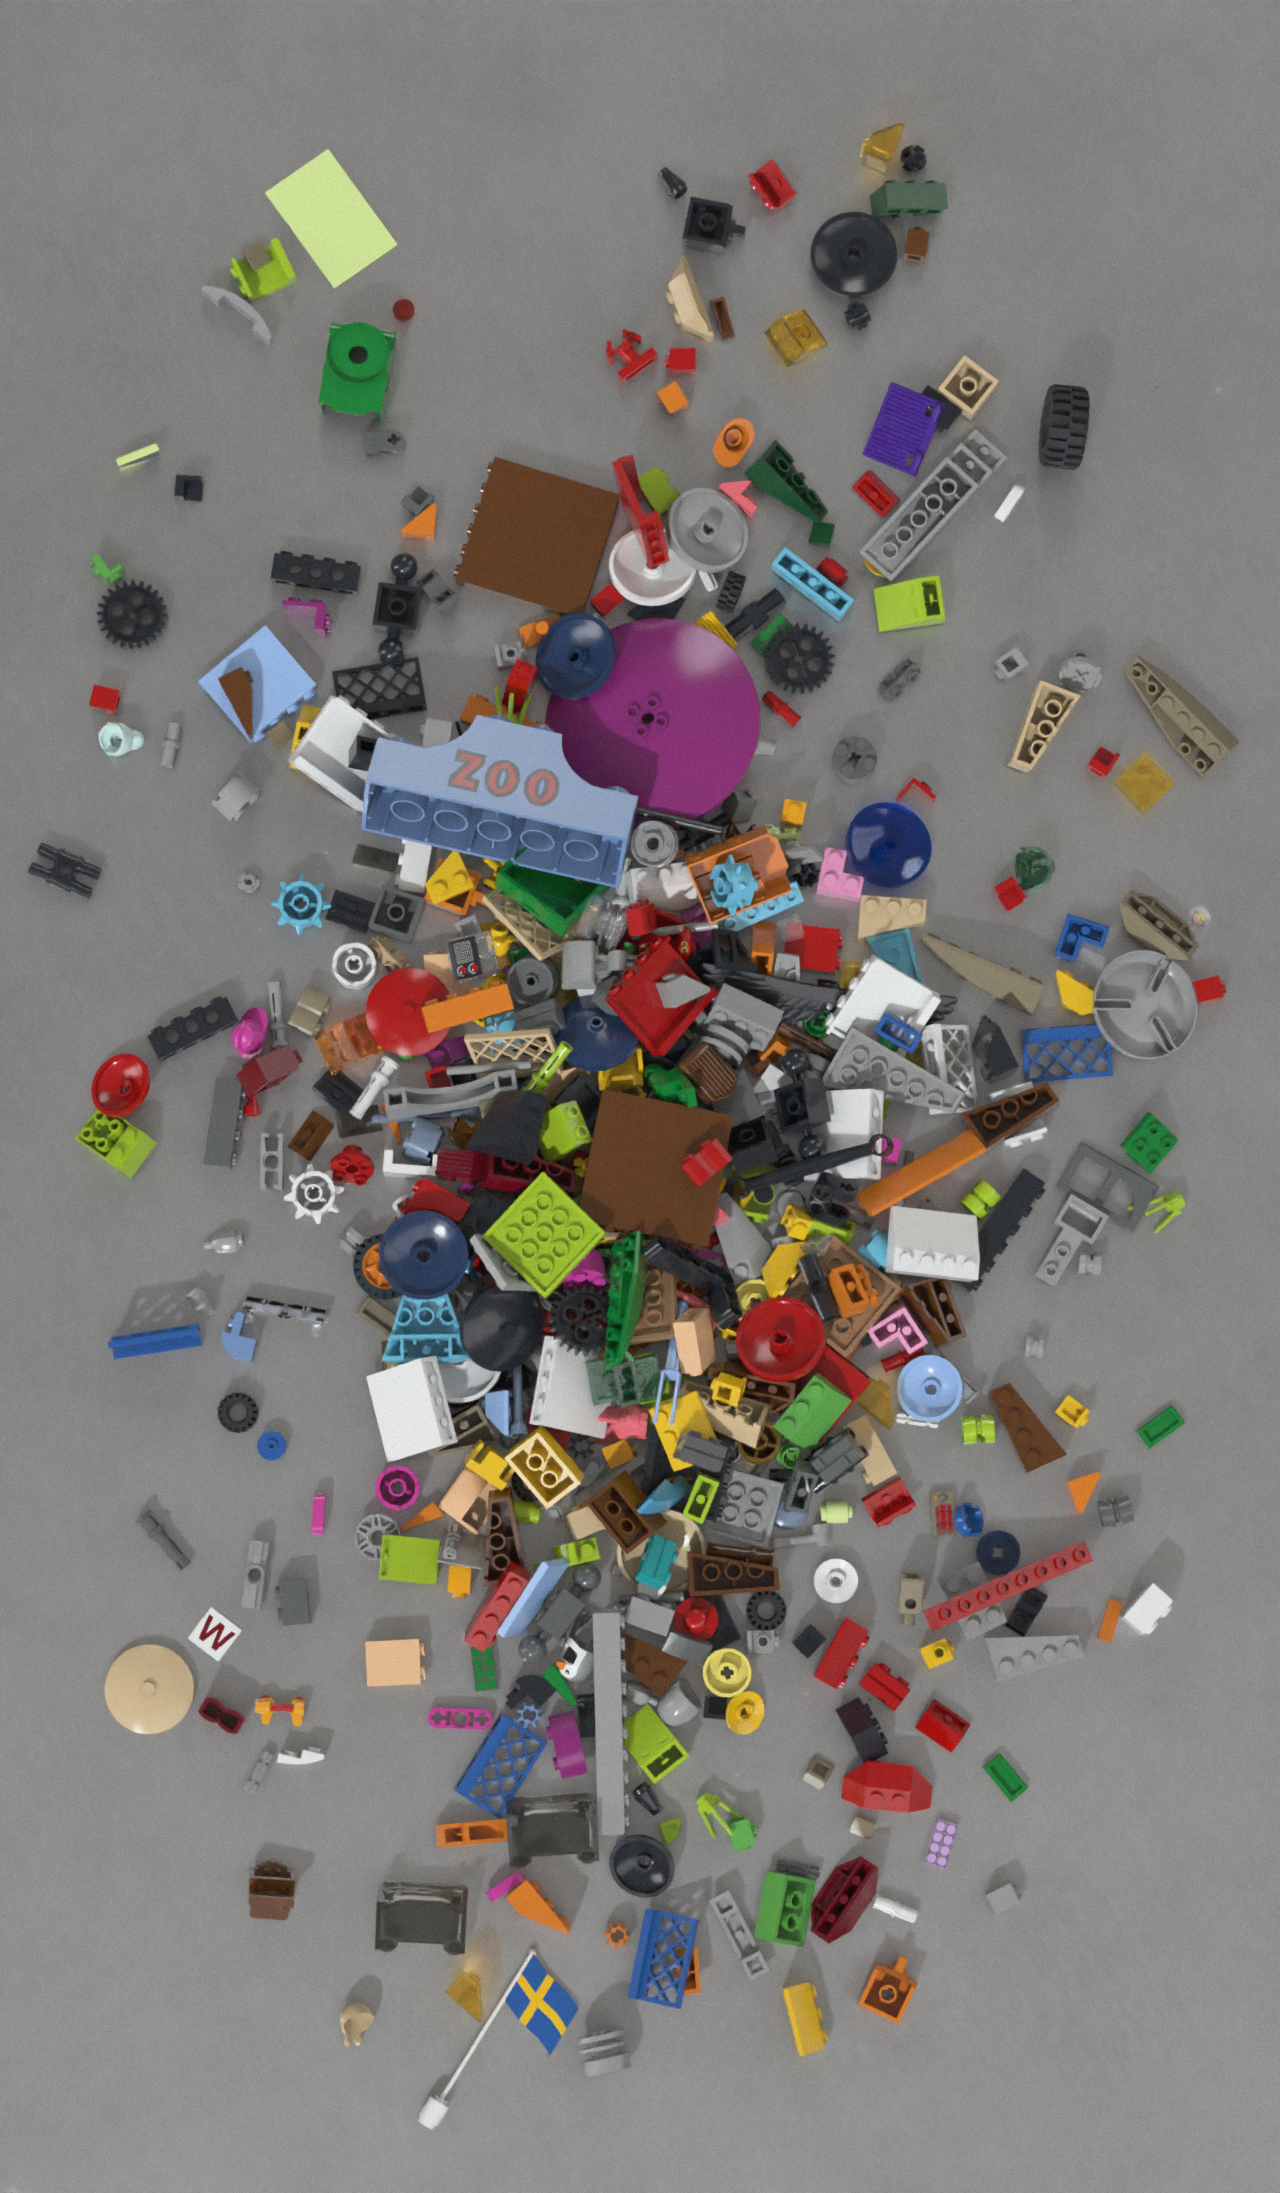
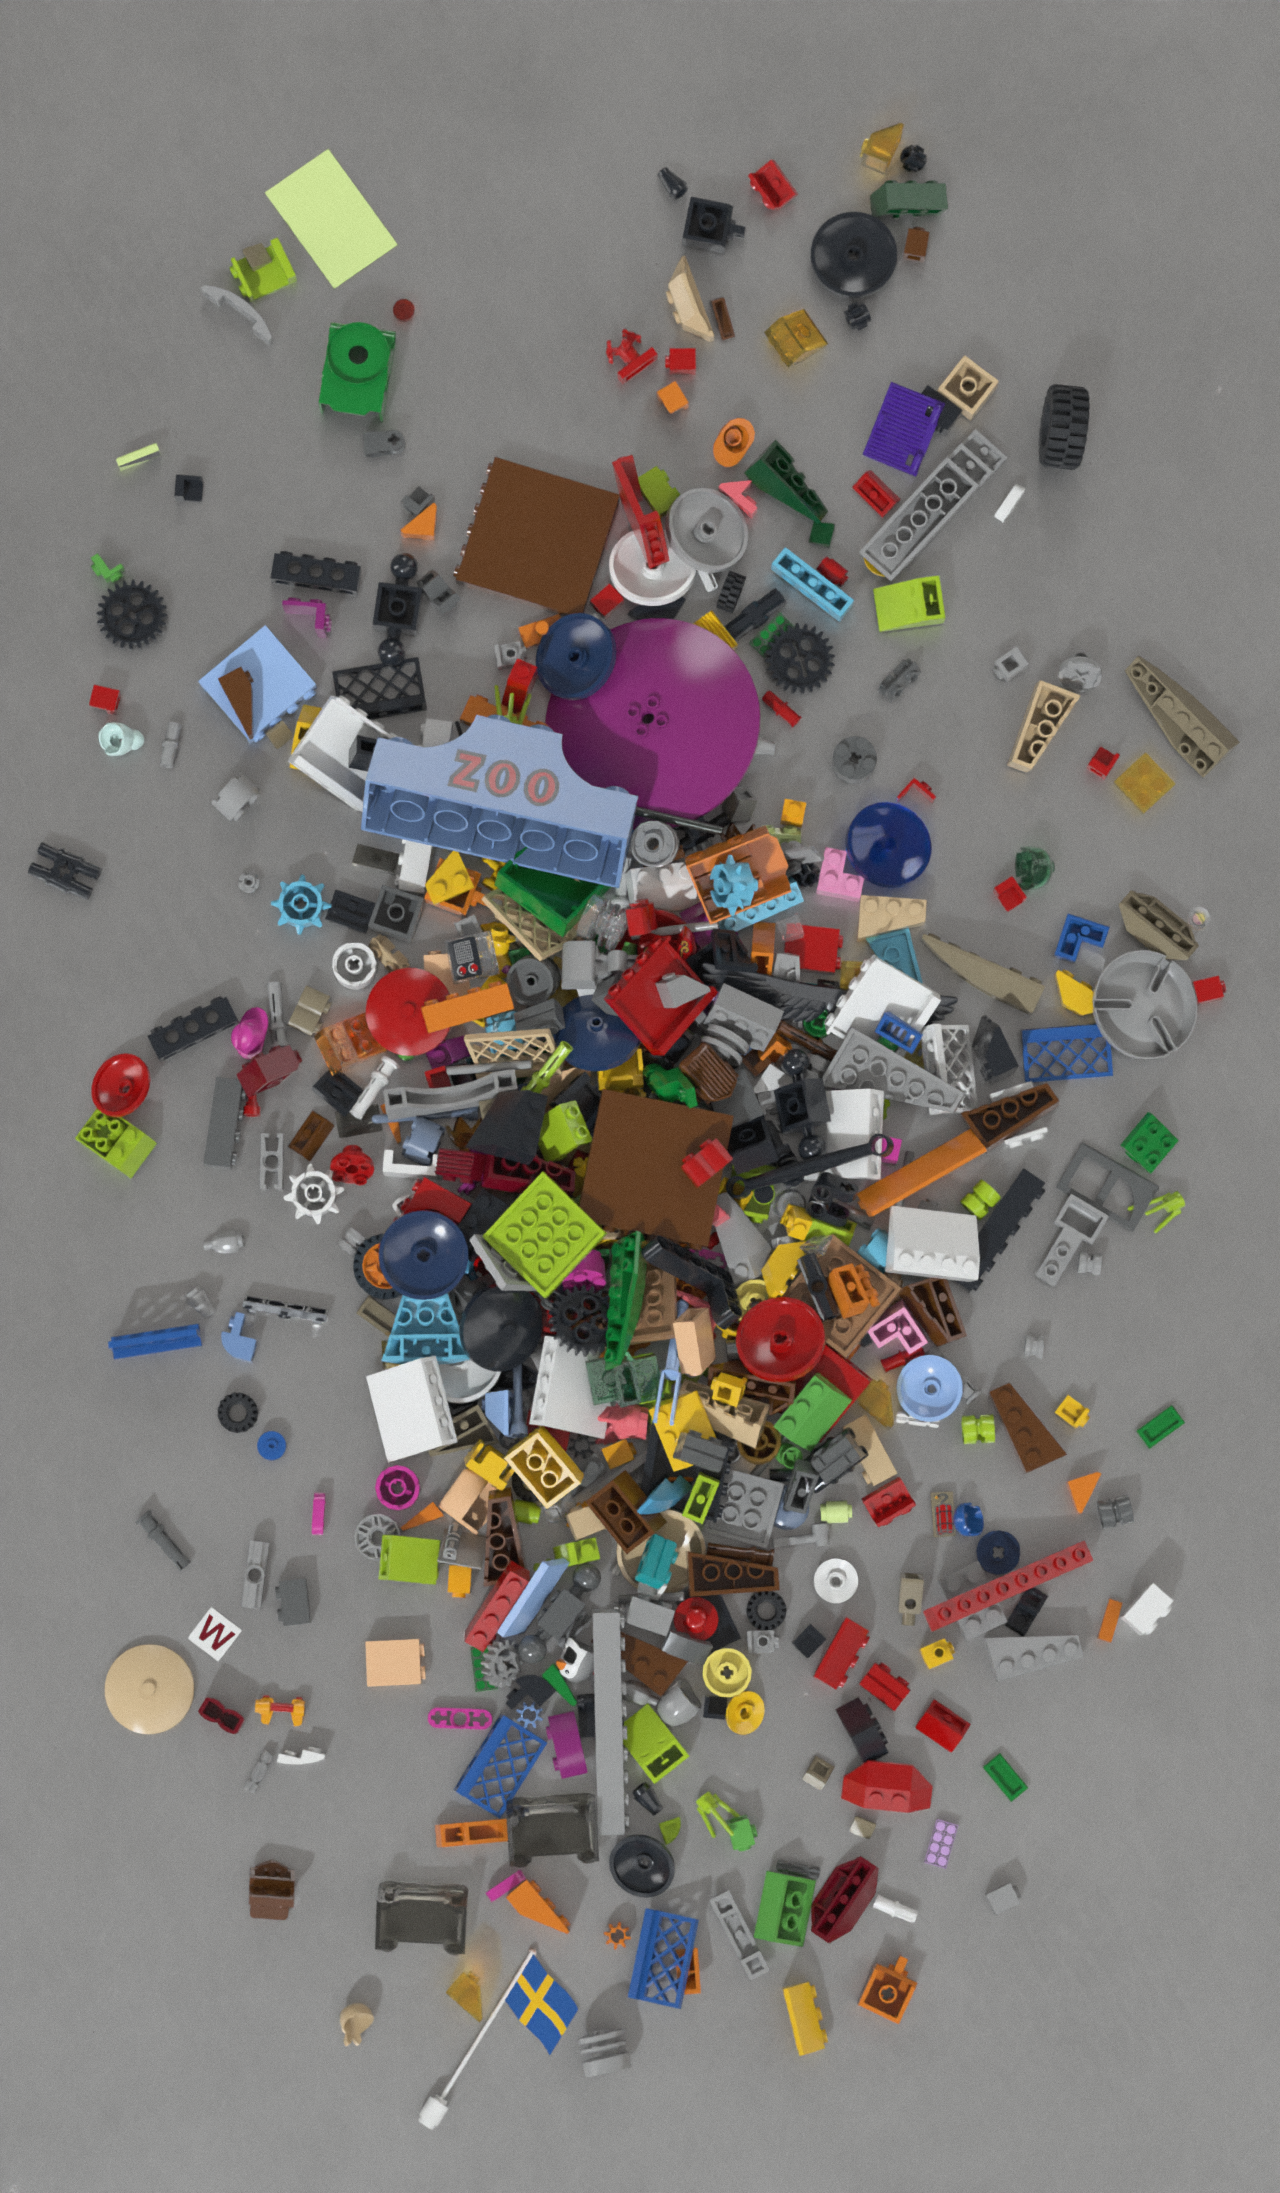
(501, 1662): none -> light grey gear

